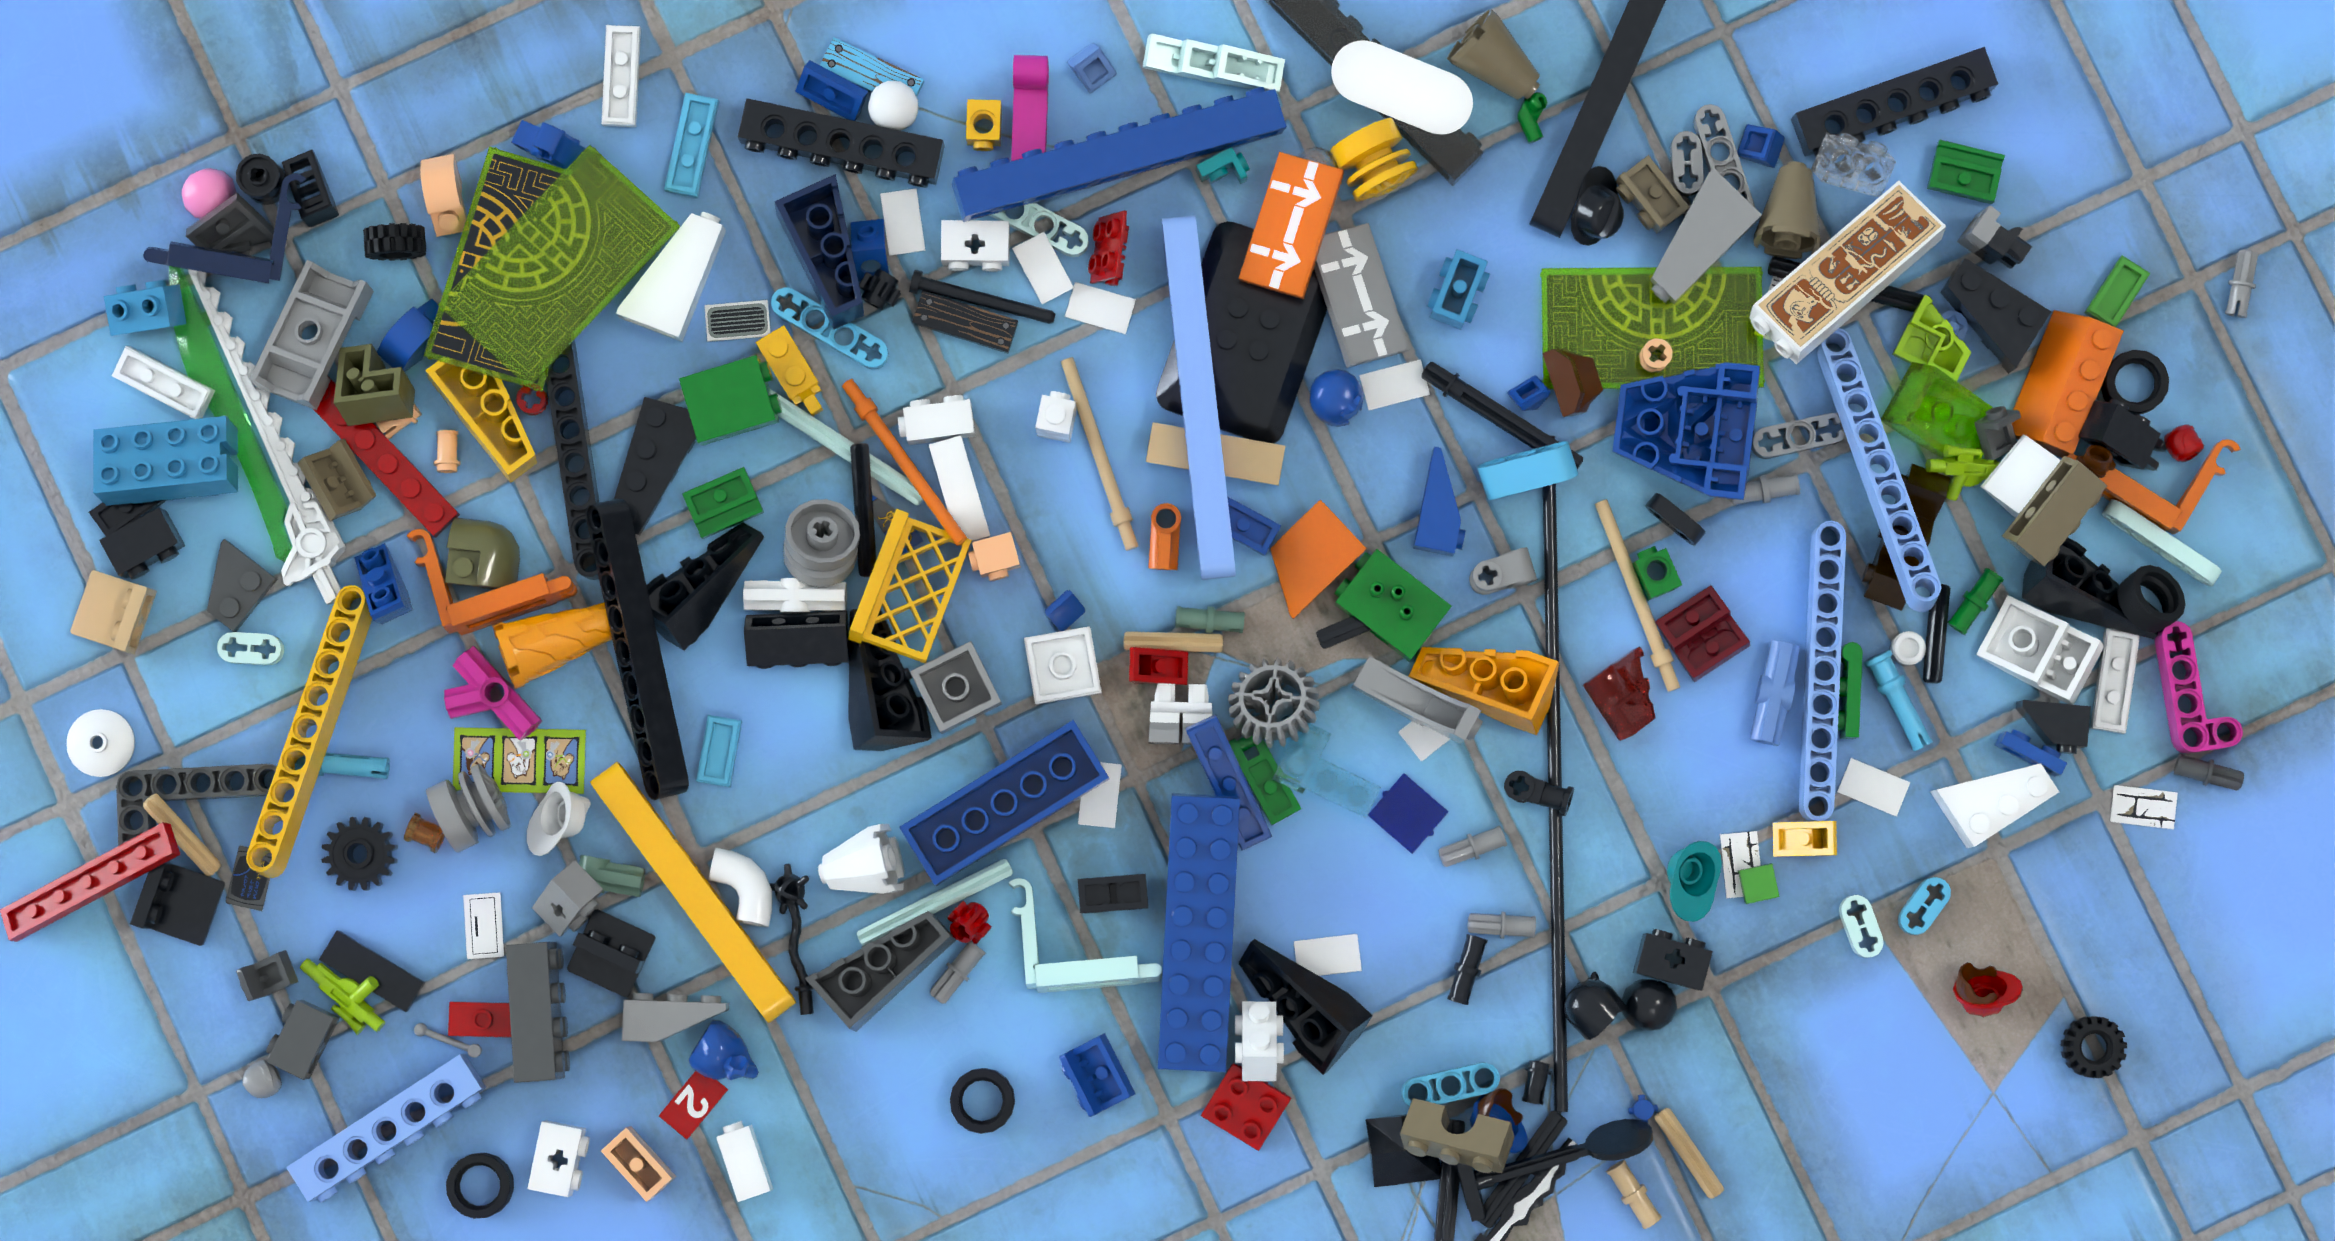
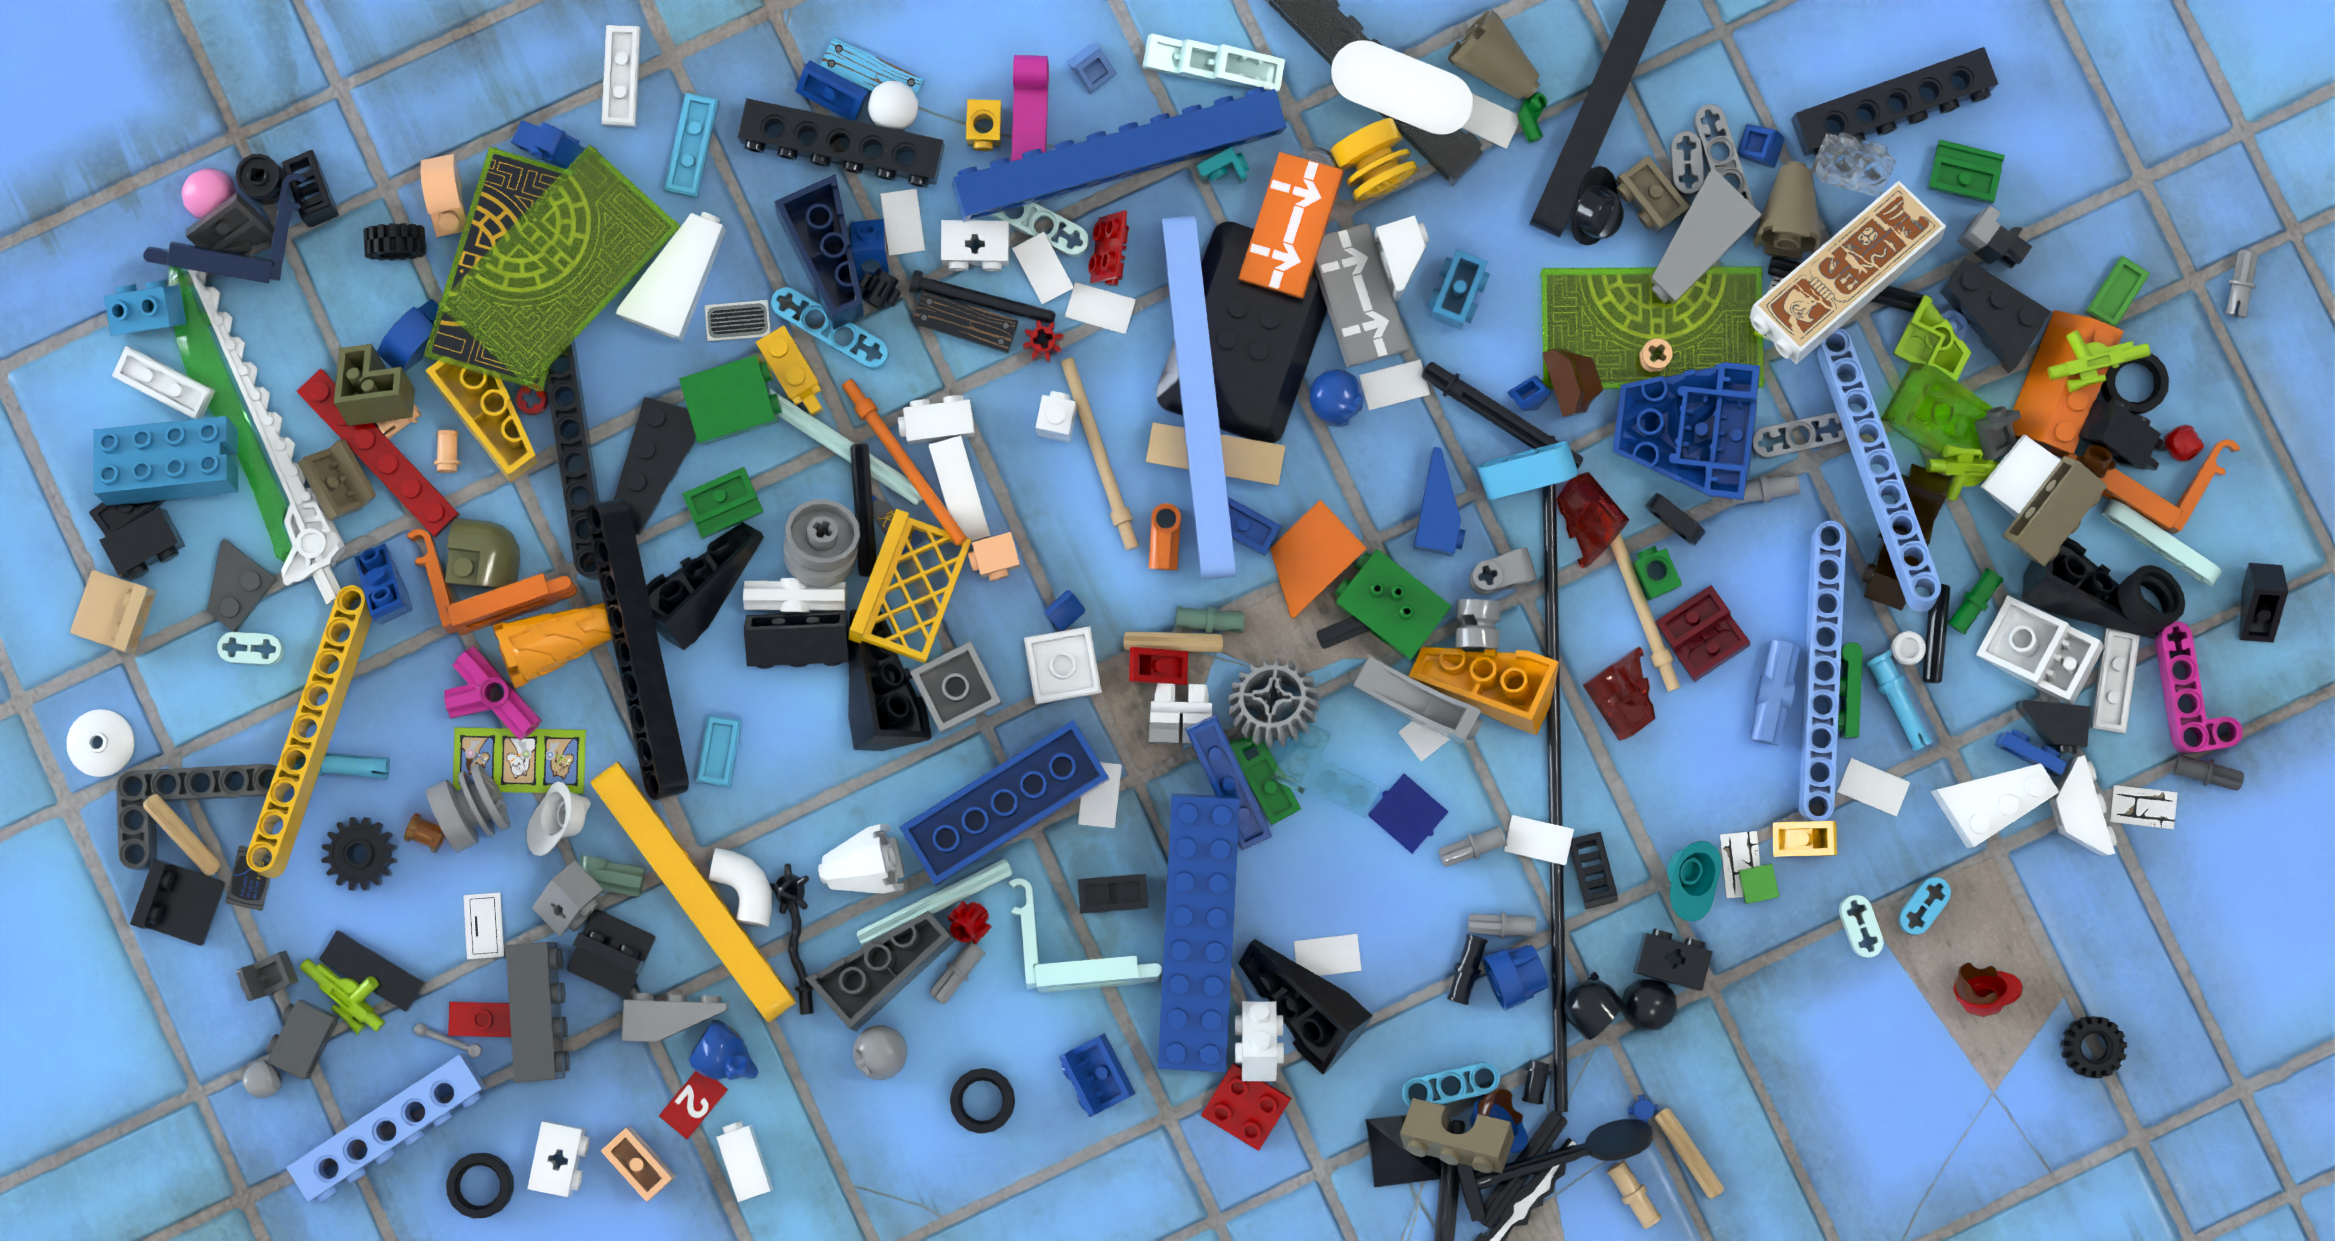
(90, 882): plate -> none
(298, 366): light grey piece -> none
(880, 1052): none -> light grey helmet
(1048, 331): none -> red gear
(1400, 251): none -> white slope
(1477, 624): none -> light grey wheel
(1491, 122): none -> white sticker
(1515, 975): none -> blue piece
(1539, 792): black connector -> none
(1539, 840): none -> white sticker
(1590, 516): none -> clear red slope
(1600, 898): none -> black slope
(2081, 810): none -> white slope
(2094, 357): none -> lime piece
(2262, 602): none -> black slope

